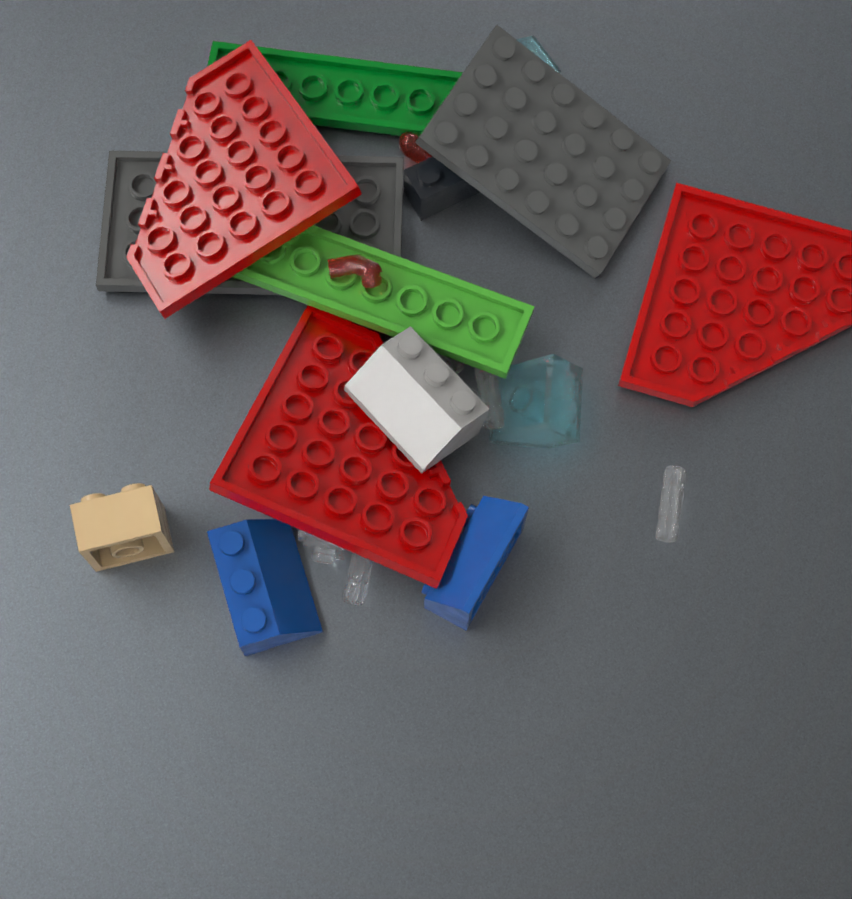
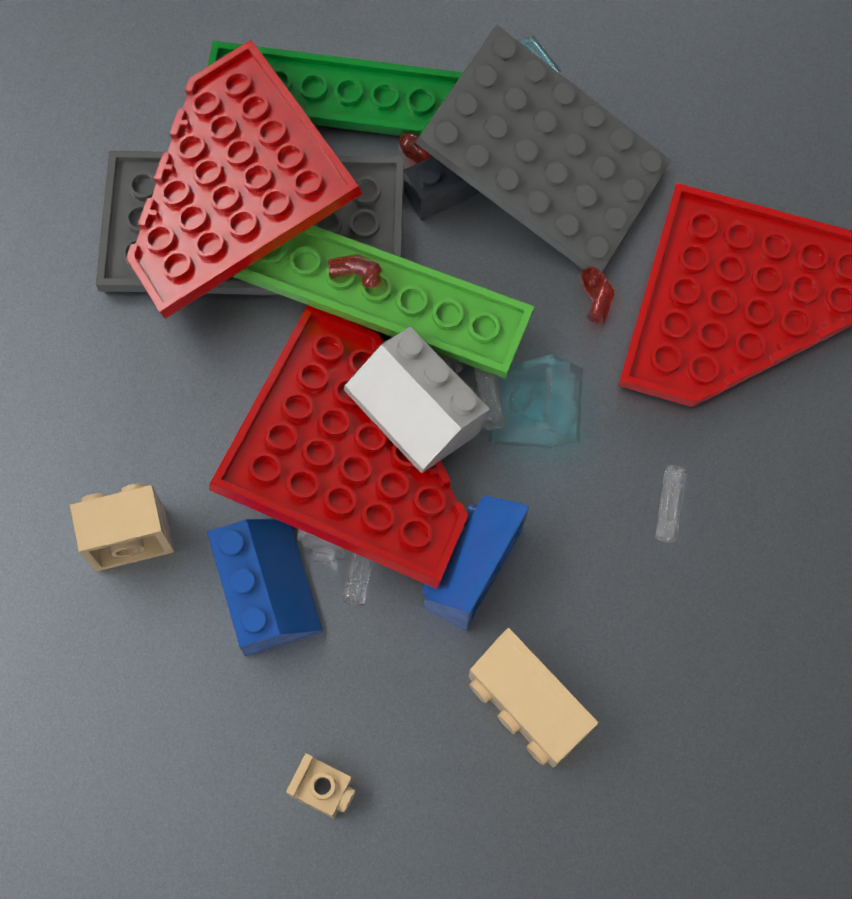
(304, 781): none -> tan brick
(530, 699): none -> tan slope
(599, 291): none -> clear red arm

